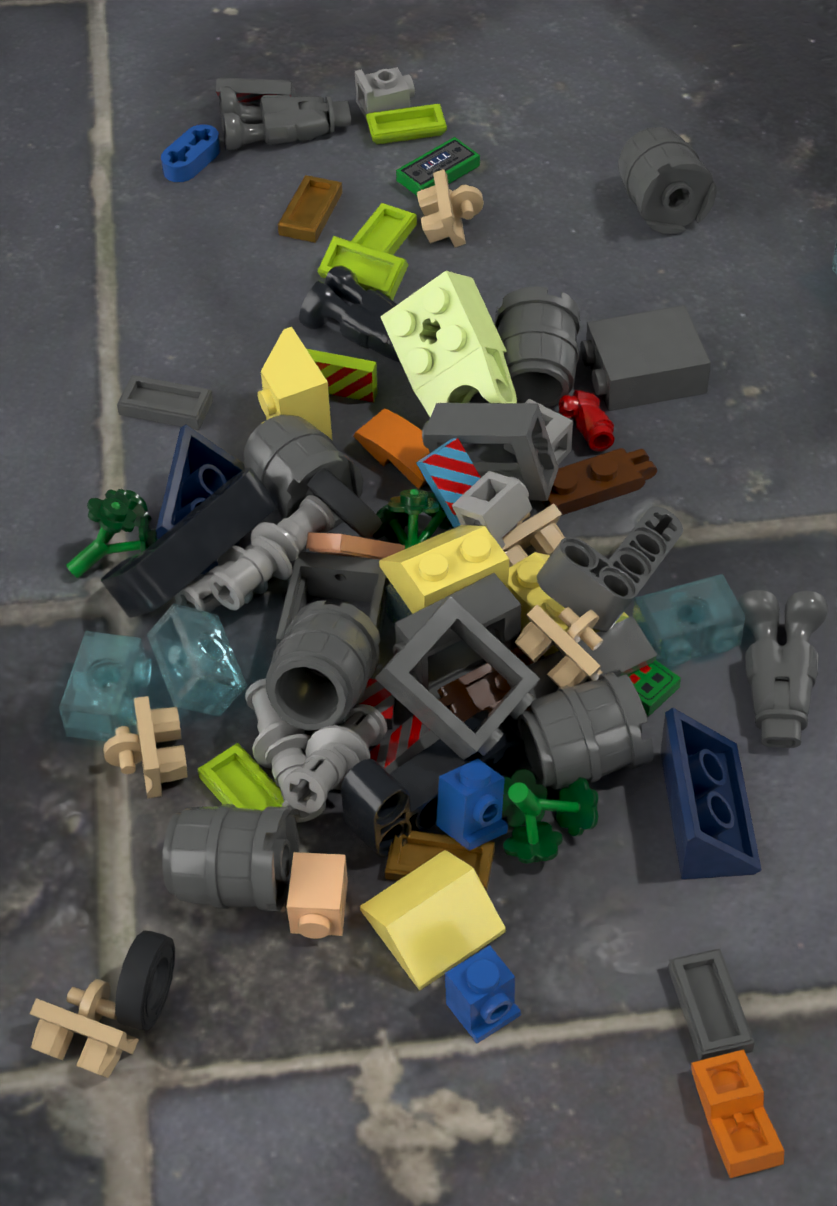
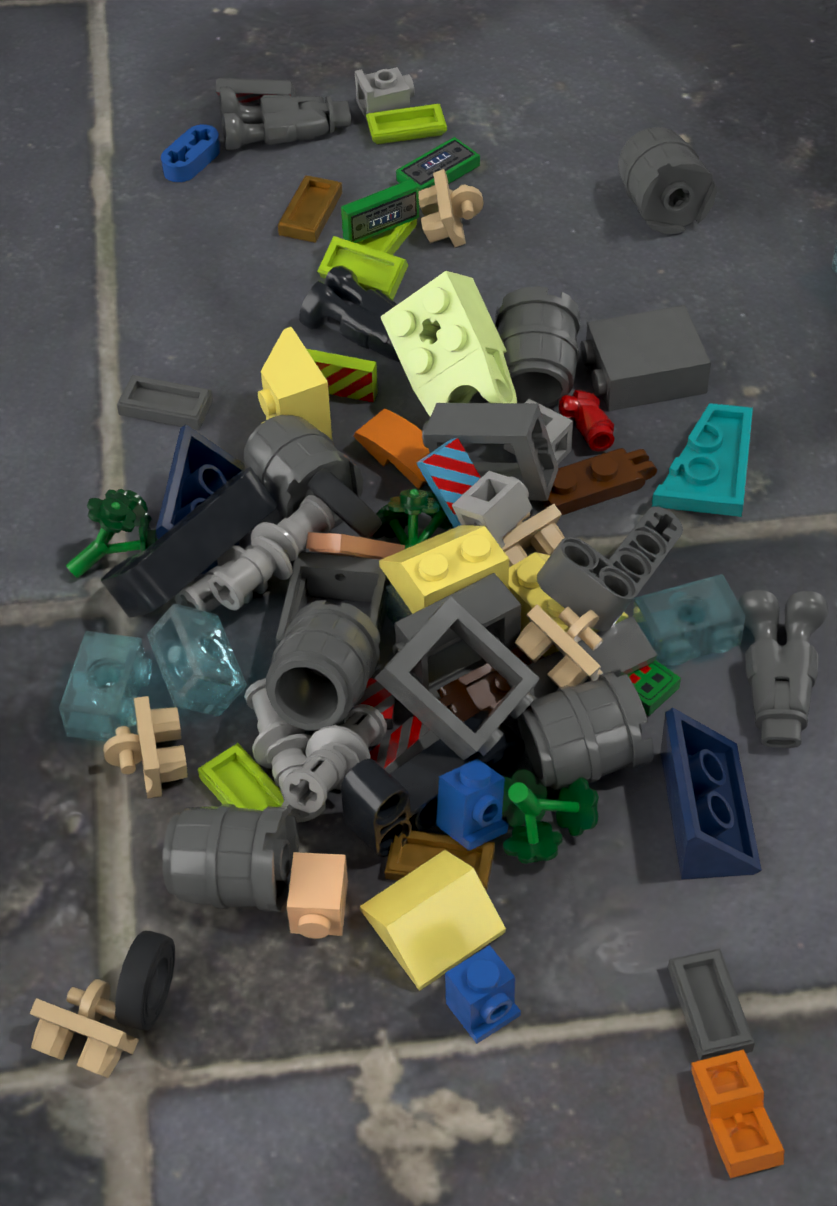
(380, 211): none -> tile
(711, 466): none -> teal wing

